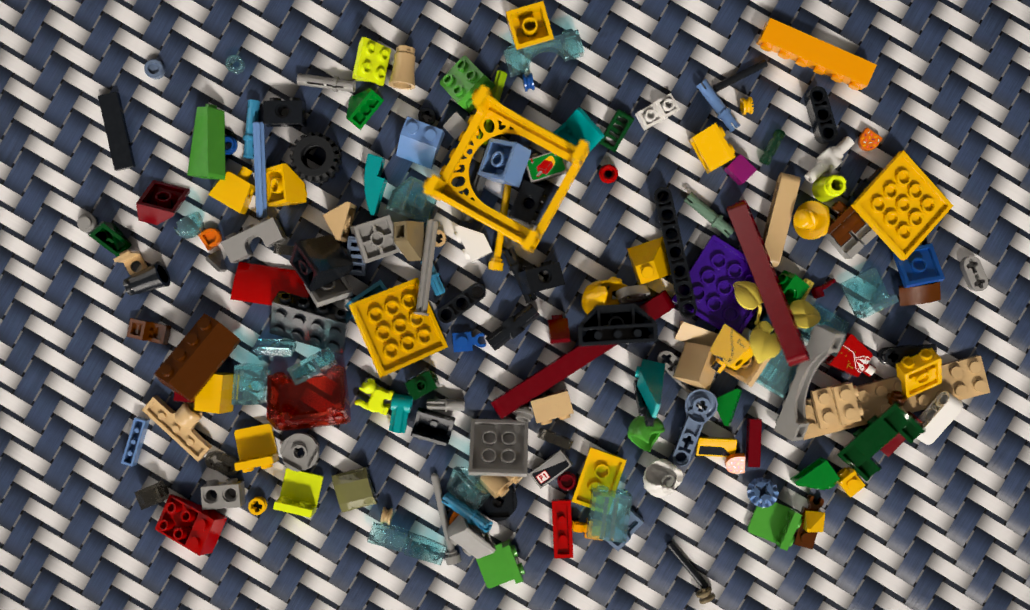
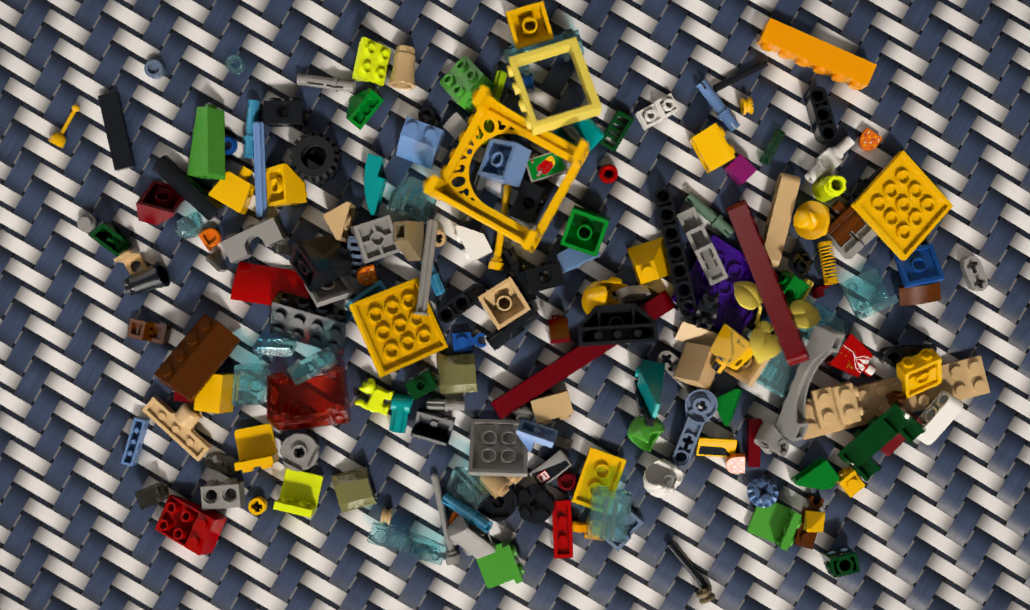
(58, 138): none -> yellow hinge
(187, 187): none -> black brick
(366, 275): none -> orange tile
(457, 374): none -> olive slope
(503, 303): none -> tan slope
(526, 508): none -> black plate
(533, 433): none -> medium blue slope
(572, 133): none -> light grey axle
(572, 259): none -> medium blue slope
(585, 230): none -> green slope
(591, 110): none -> light yellow window
(702, 246): none -> light grey slope
(707, 309): none -> black pin
(771, 440): none -> light grey piece
(800, 263): none -> black slope
(827, 281): none -> yellow piece
(841, 562): none -> dark green head

